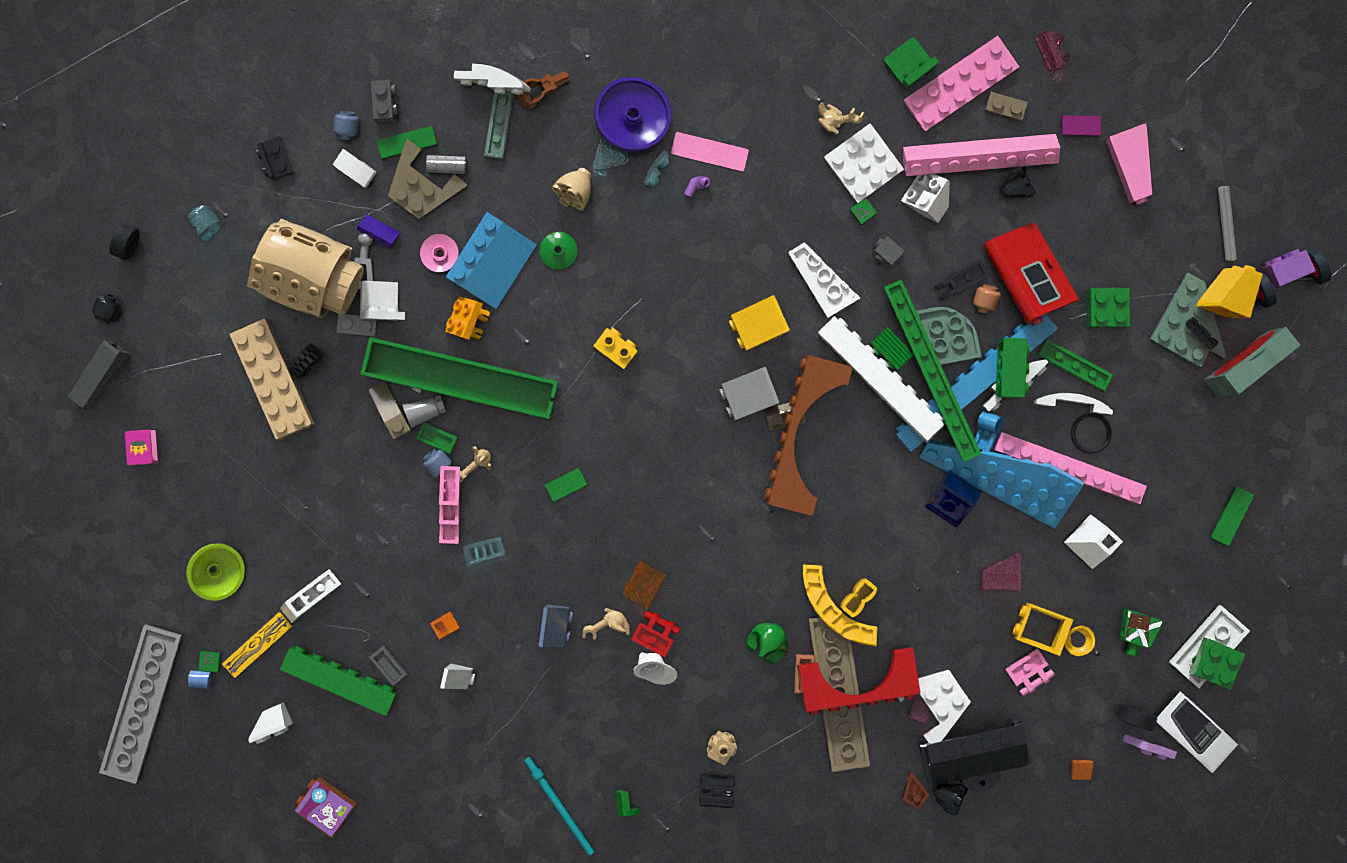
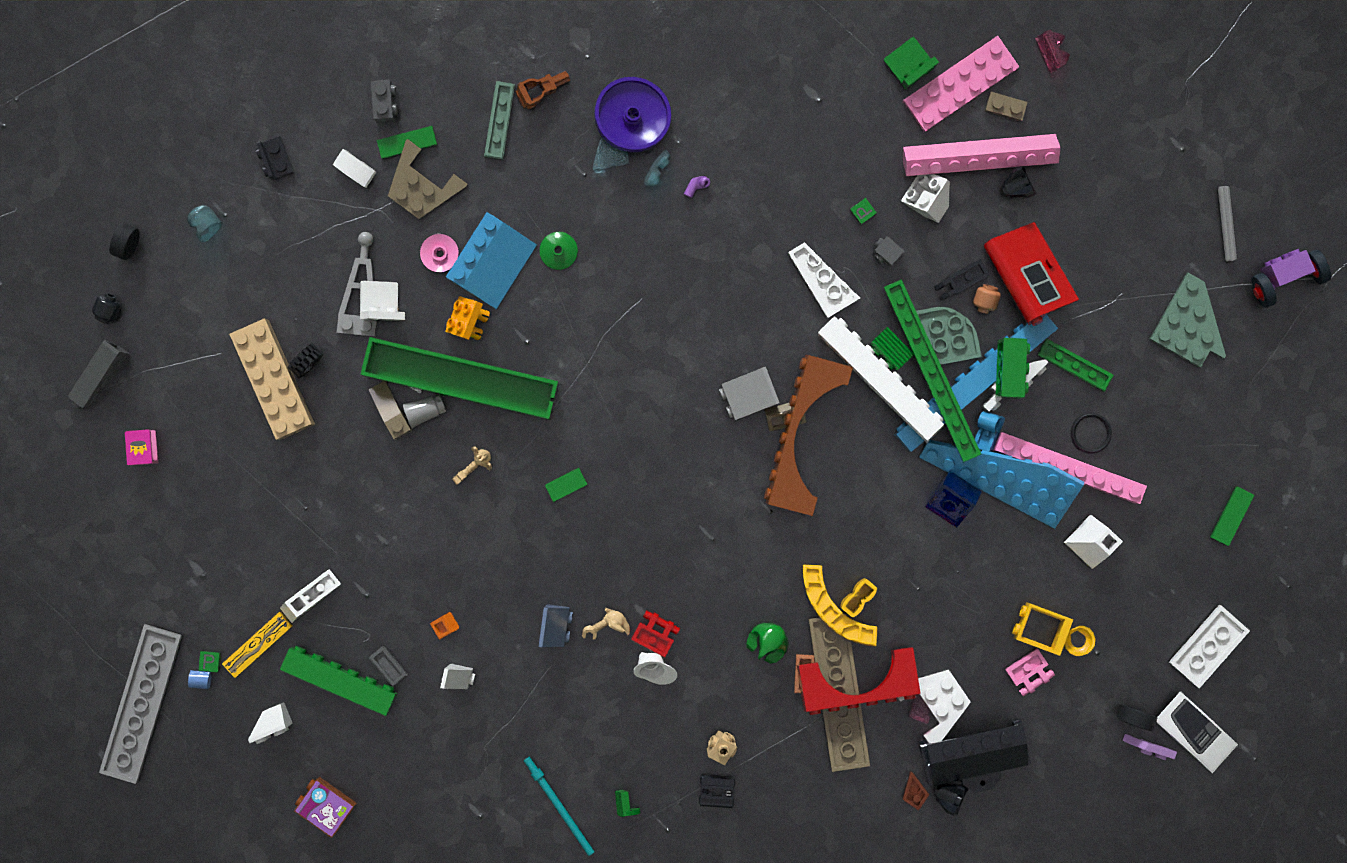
(223, 580): lime dish -> none
(304, 270): tan piece -> none
(345, 125): sand blue head -> none
(378, 231): dark purple tile -> none
(434, 461): sand blue head -> none
(436, 438): green tile -> none
(446, 164): light grey axle -> none
(449, 504): bright pink slope -> none
(467, 555): clear light blue slope -> none
(493, 78): white slope -> none
(574, 188): tan piece -> none
(616, 348): yellow brick -> none
(644, 584): clear orange bracket -> none
(709, 151): bright pink sticker -> none
(759, 323): yellow slope -> none
(833, 117): tan piece -> none
(863, 163): white plate -> none
(1003, 575): clear pink wing -> none
(1081, 126): magenta tile -> none
(1081, 769): orange slope -> none
(1095, 405): white slope -> none
(1108, 307): green brick -> none
(1132, 162): bright pink slope -> none
(1138, 630): torso -> none
(1201, 333): black axle -> none
(1216, 663): green brick -> none
(1232, 292): yellow slope -> none
(1252, 362): sand green tile -> none

